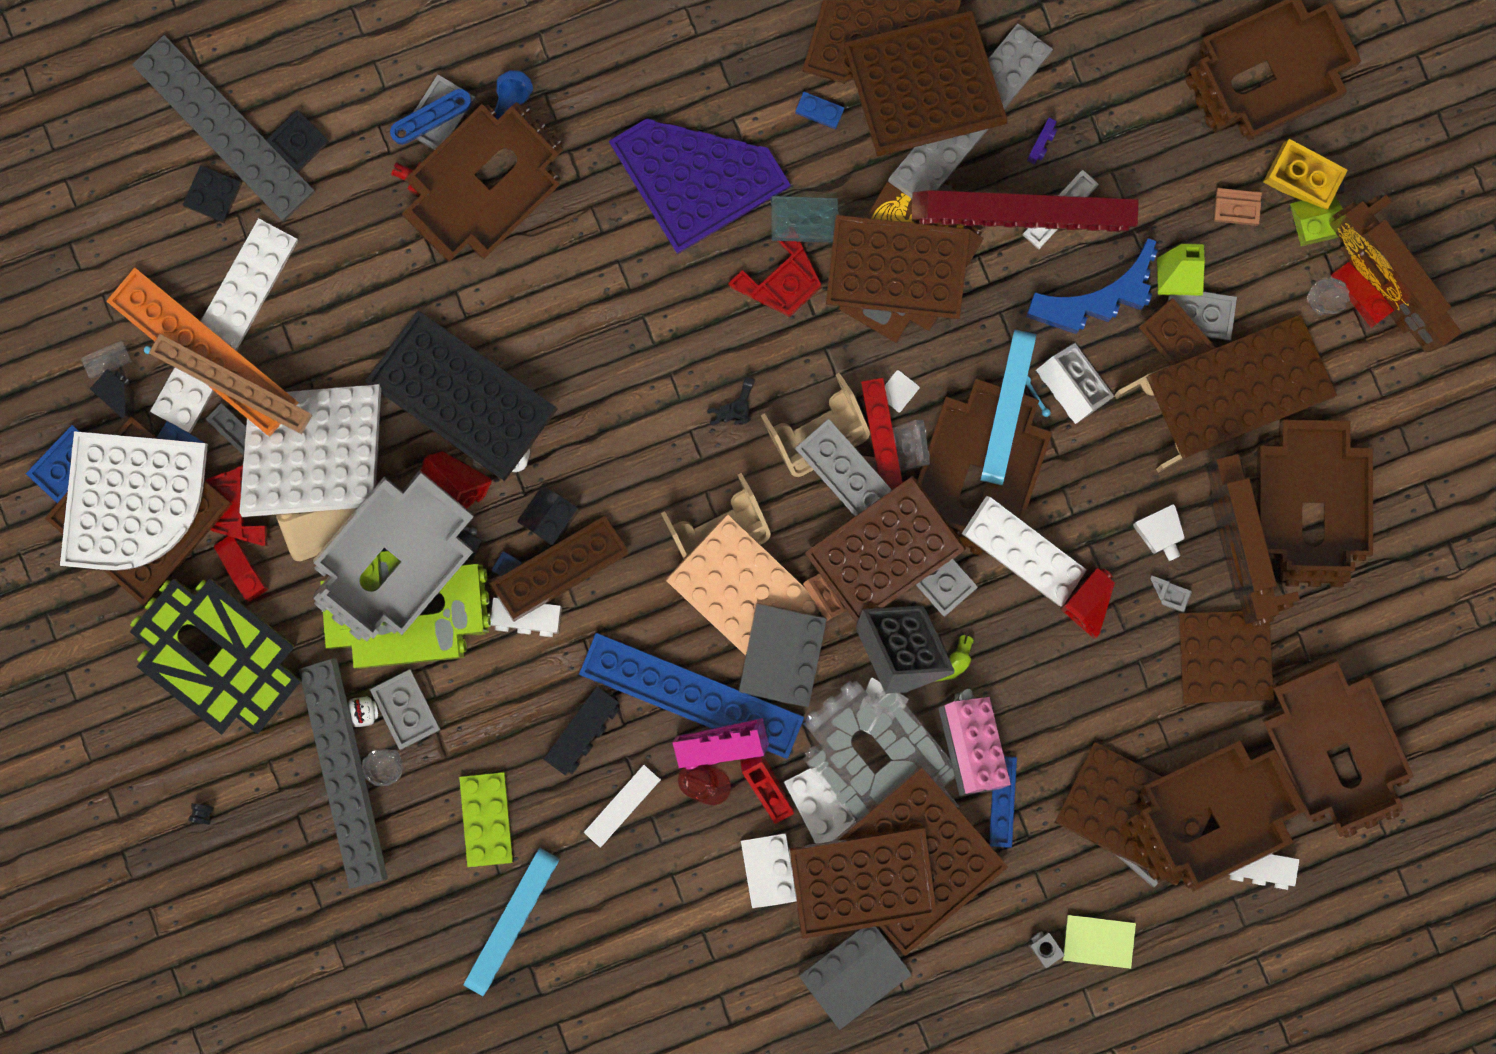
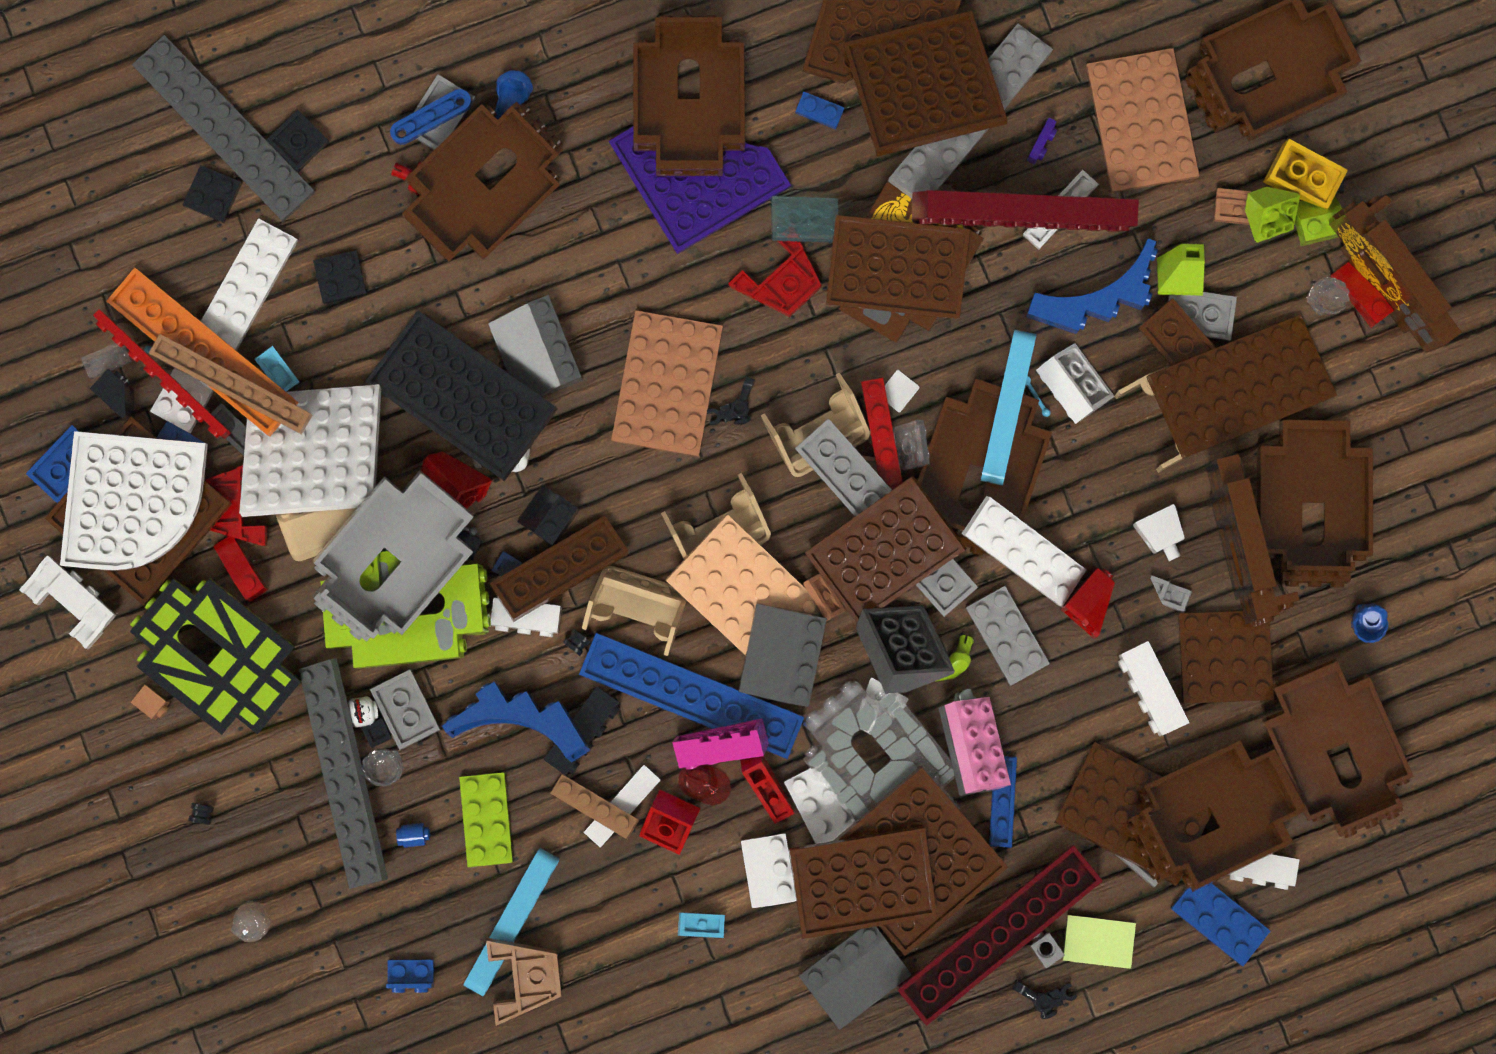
(74, 596): none -> white bracket
(151, 702): none -> nougat brick
(167, 382): none -> red plate
(251, 922): none -> clear hair
(276, 369): none -> medium azure plate
(340, 277): none -> black plate
(377, 733): none -> black plate
(410, 974): none -> blue bracket
(412, 835): none -> blue brick
(522, 711): none -> blue arch
(533, 975): none -> medium nougat wing
(535, 347): none -> dark grey slope
(576, 642): none -> black wheel
(594, 806): none -> medium nougat plate
(637, 599): none -> tan windscreen
(667, 383): none -> nougat plate
(669, 822): none -> red slope
(688, 132): none -> reddish brown panel
(701, 925): none -> medium azure plate
(999, 934): none -> dark red brick
(1007, 635): none -> light grey plate
(1045, 1001): none -> black piece
(1142, 120): none -> nougat plate
(1153, 689): none -> white slope
(1221, 921): none -> blue plate
(1271, 212): none -> lime slope
(1369, 622): none -> blue hair

